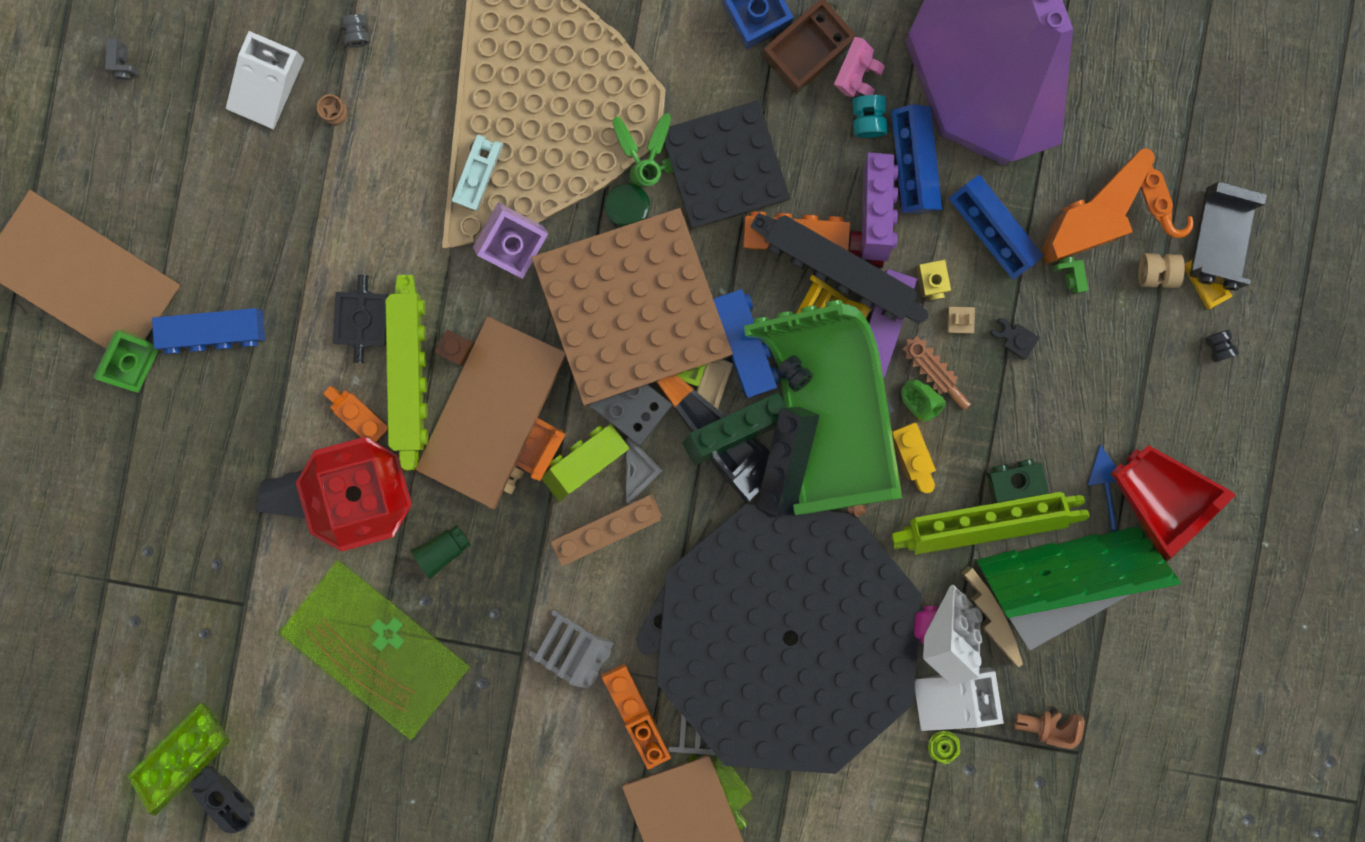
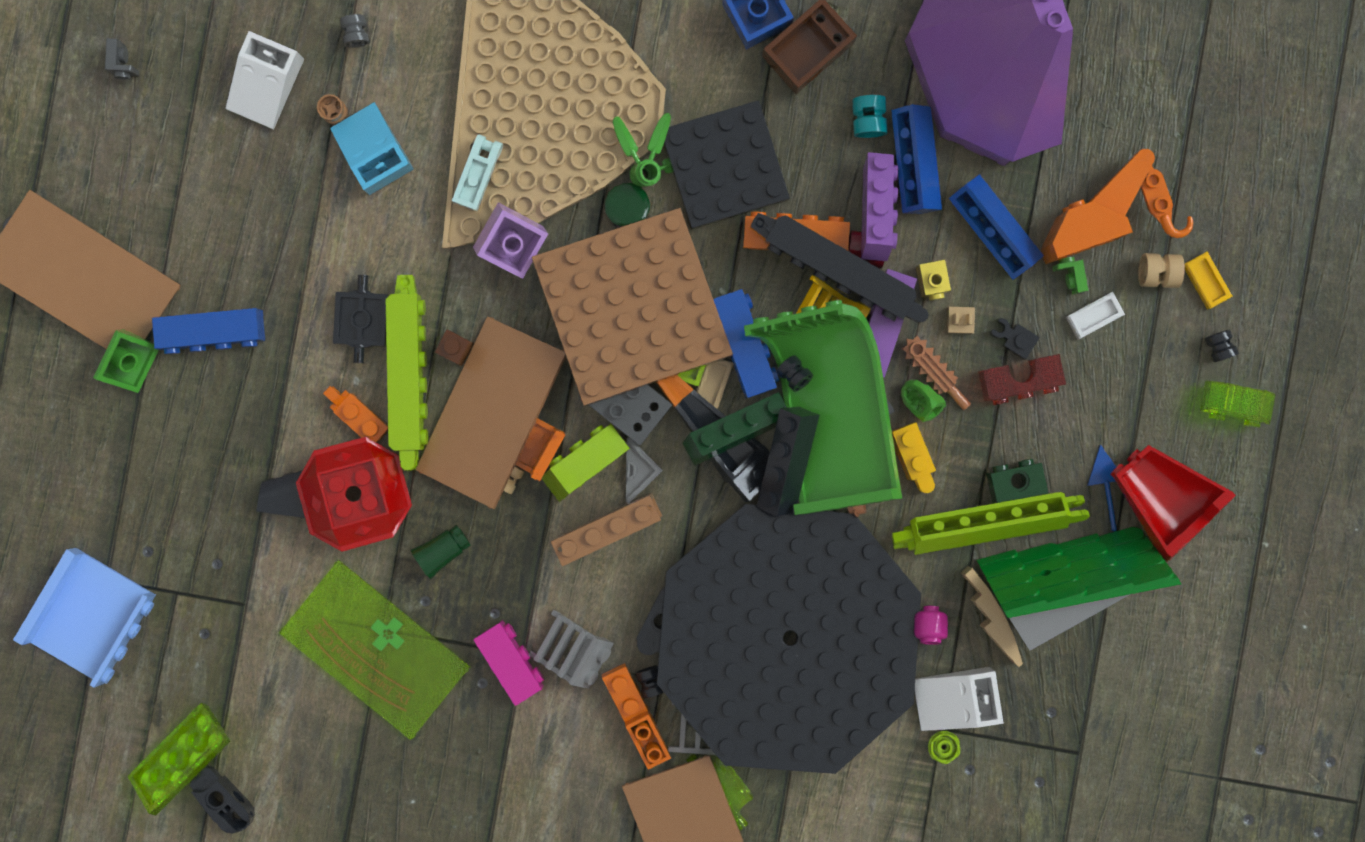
(86, 615): none -> light blue panel
(371, 149): none -> medium azure slope
(509, 662): none -> dark pink brick
(647, 678): none -> black wheel
(856, 63): bright pink plate -> none
(955, 638): white slope -> none
(1045, 375): none -> clear red arch
(1064, 736): nougat piece -> none
(1095, 315): none -> white tile
(1224, 235): panel -> none
(1238, 403): none -> clear neon green brick

